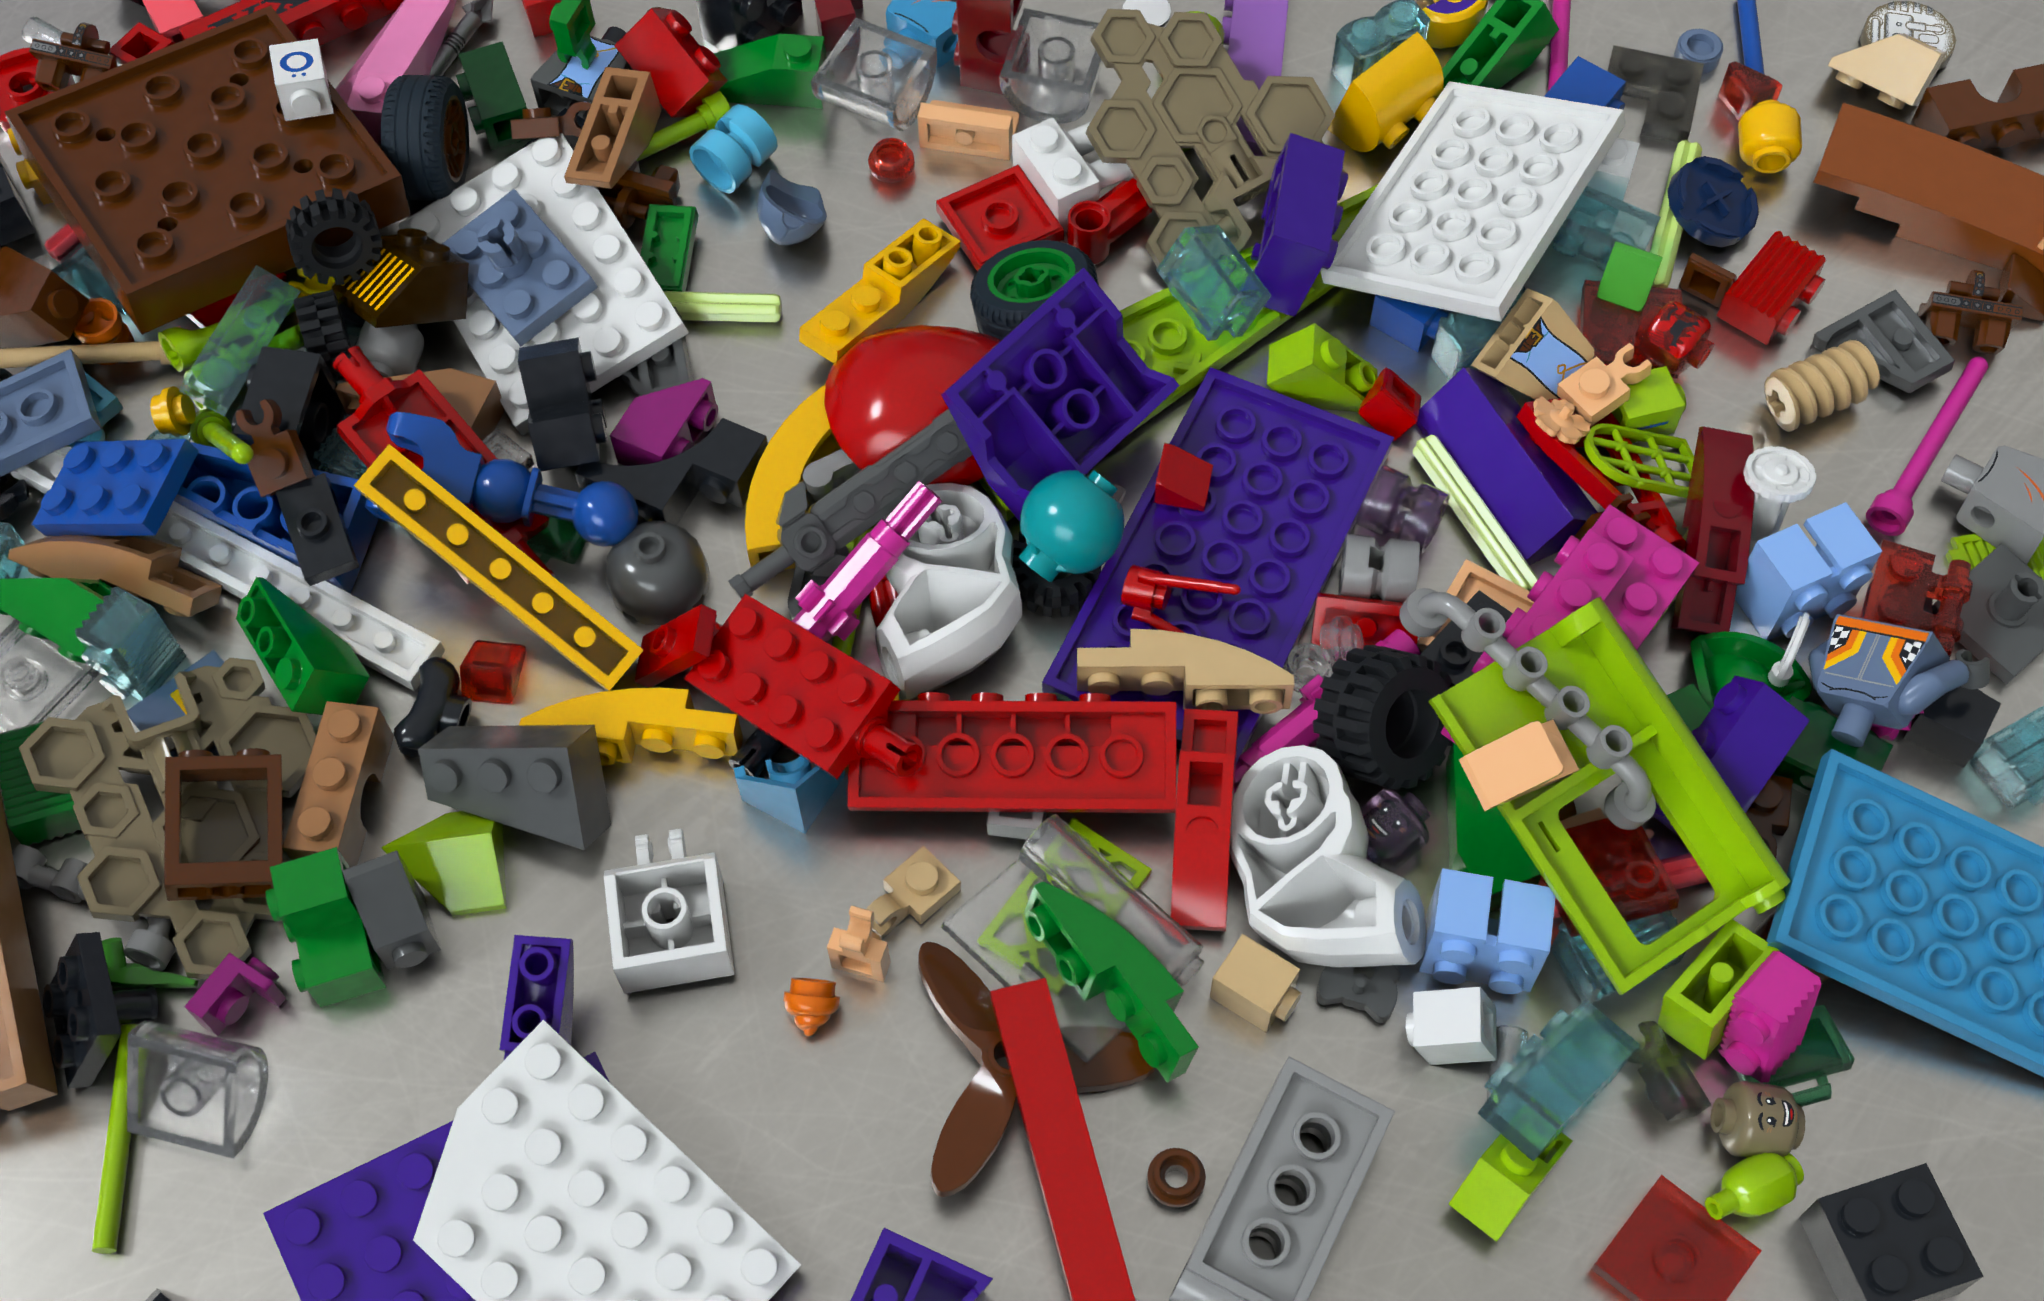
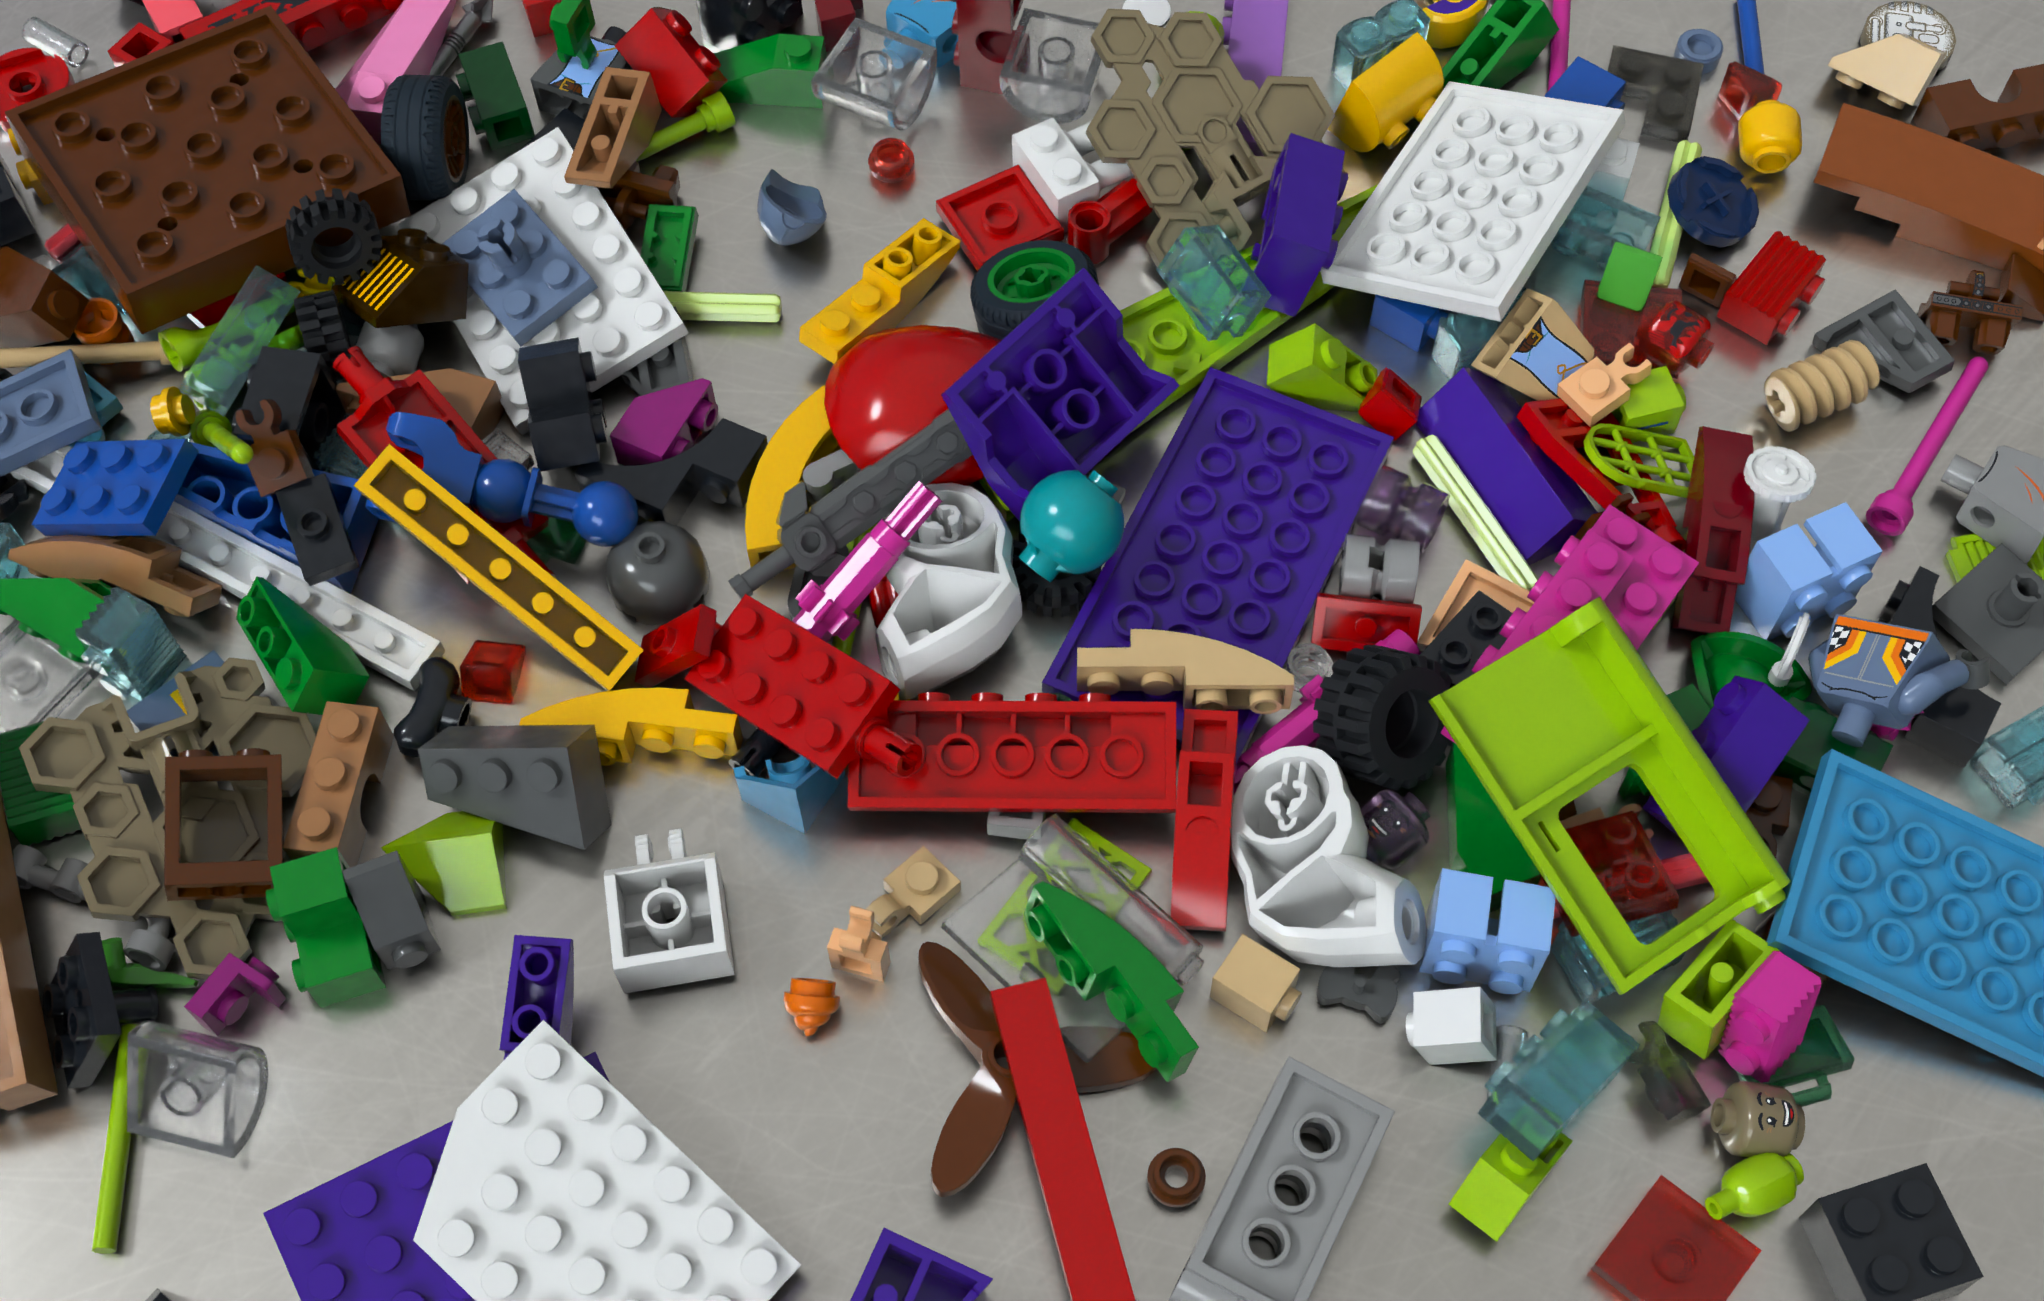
(77, 55): reddish brown hips -> none
(301, 79): white brick -> none
(540, 122): reddish brown plate -> none
(726, 153): medium azure wheel -> none
(967, 129): light nougat panel -> none
(1151, 589): red plant -> none
(1182, 479): red slope -> none
(1339, 638): clear plate -> none
(1518, 763): light nougat slope -> none
(1558, 421): light nougat plant -> none
(1629, 802): light grey bar -> none
(1902, 583): clear red plate -> none

